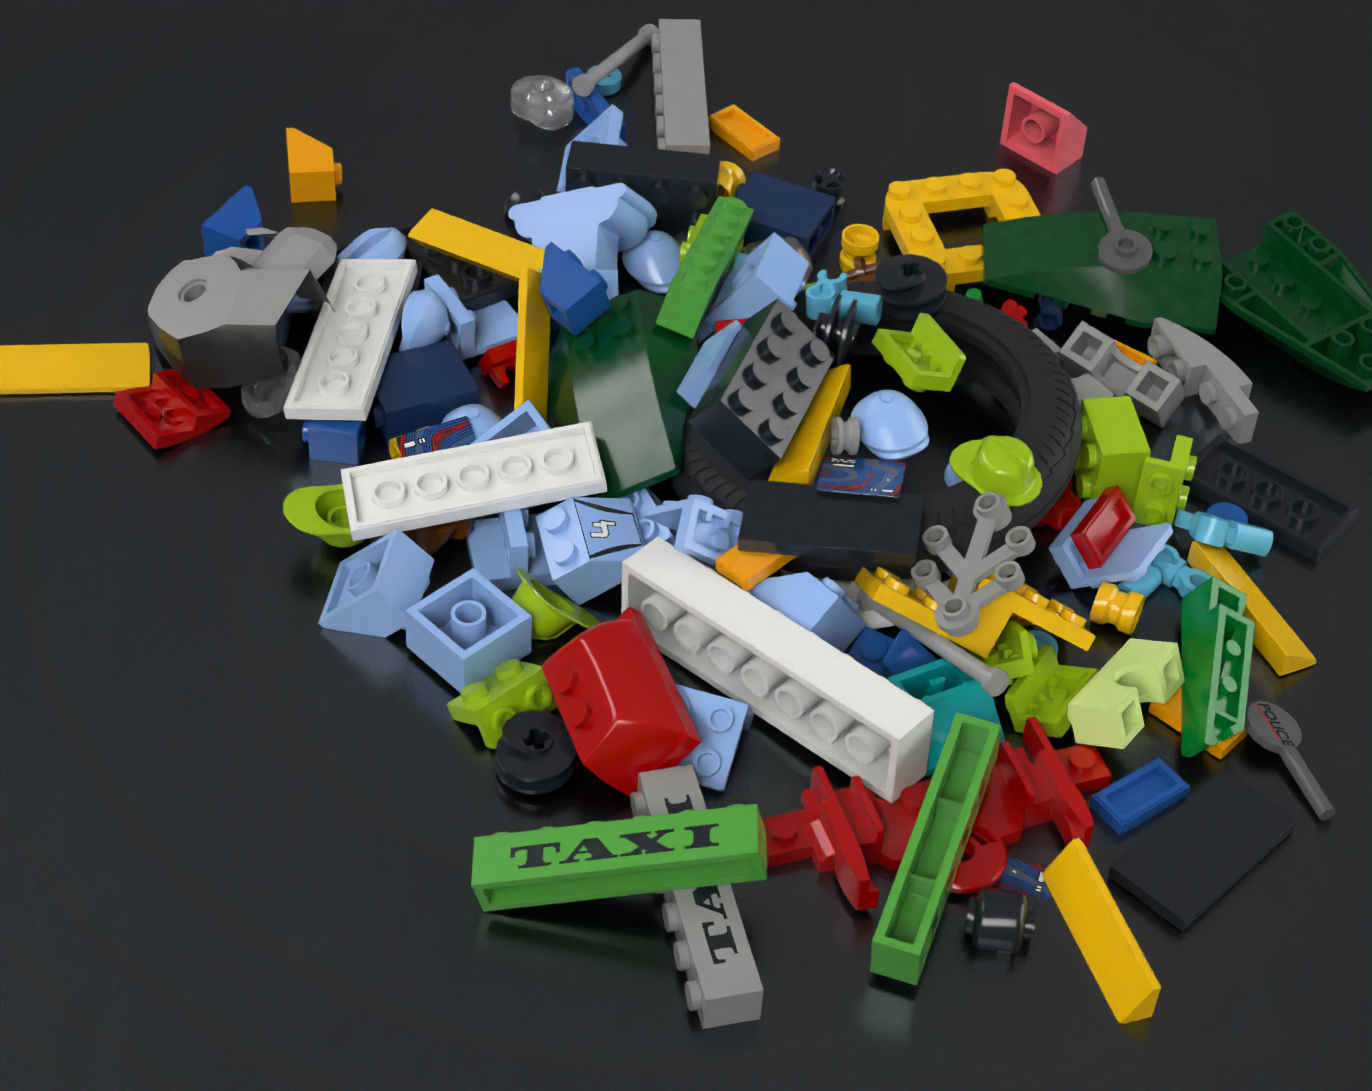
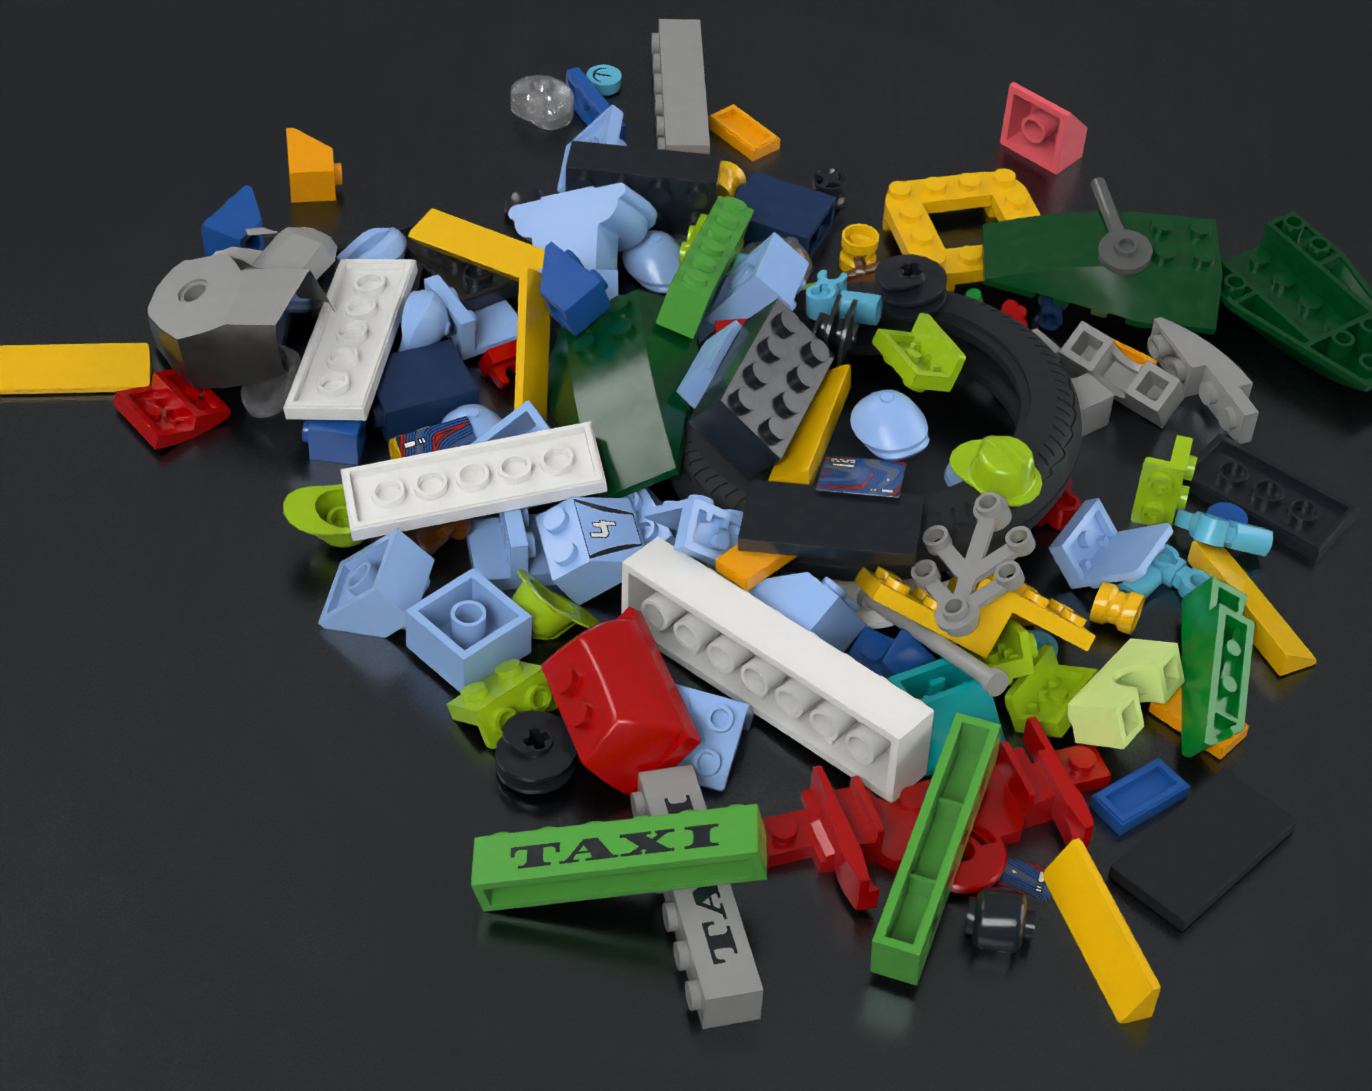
(585, 83): light grey bar -> none
(844, 435): light grey bush -> none
(1103, 527): red tile -> none
(1110, 448): lime brick -> none
(1281, 734): dark grey piece -> none

